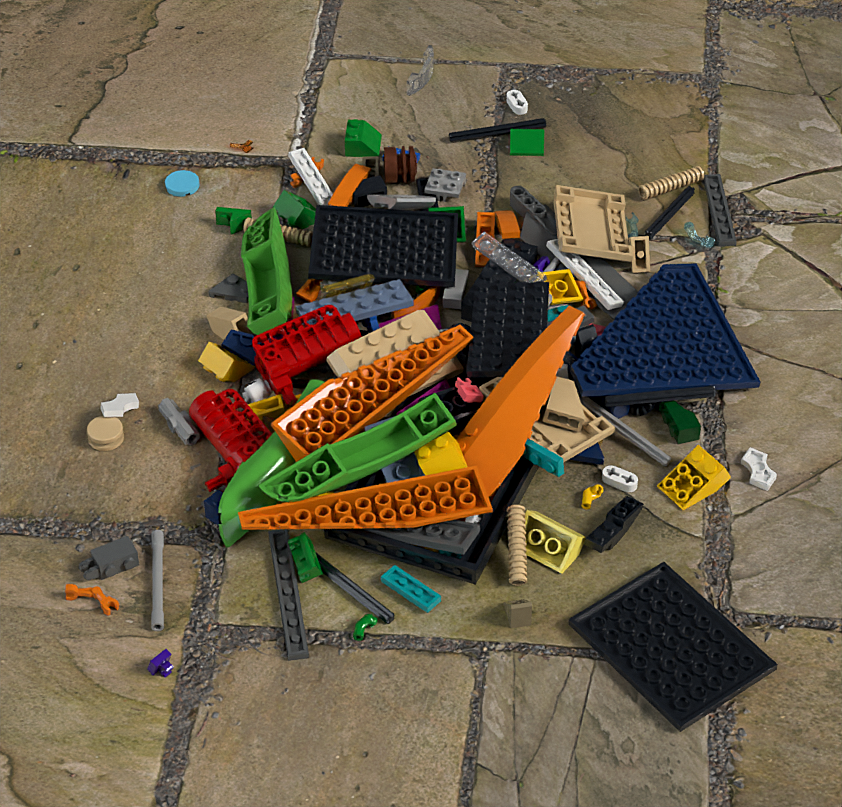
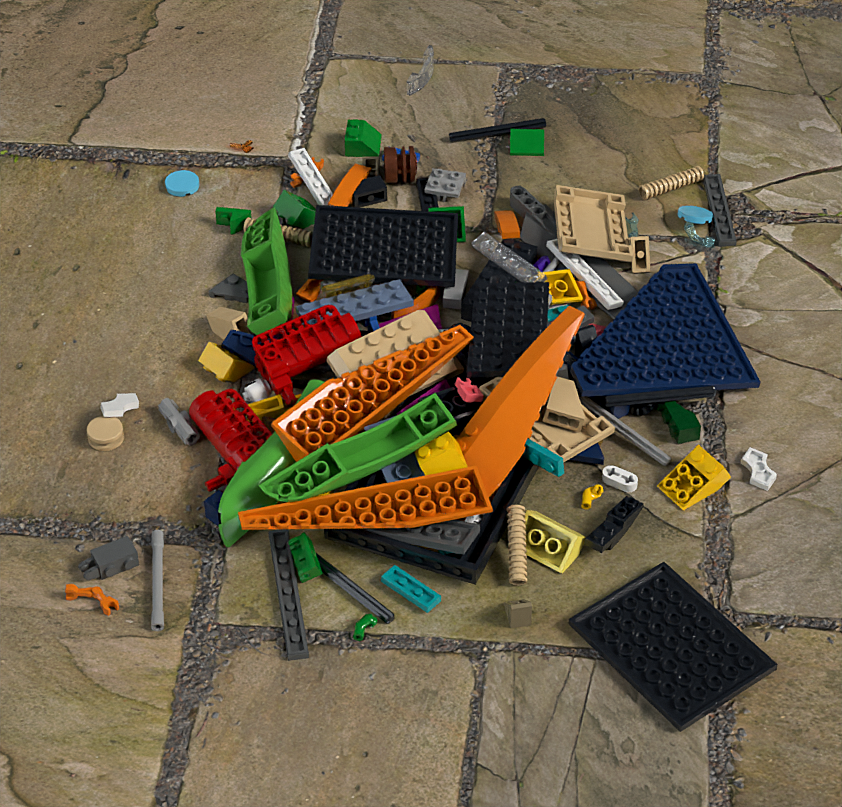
(161, 664): dark purple tile -> none
(402, 202): light grey slope -> none
(485, 223): orange slope -> none
(517, 102): white beam -> none
(669, 212): black axle -> none
(695, 214): none -> medium azure tile

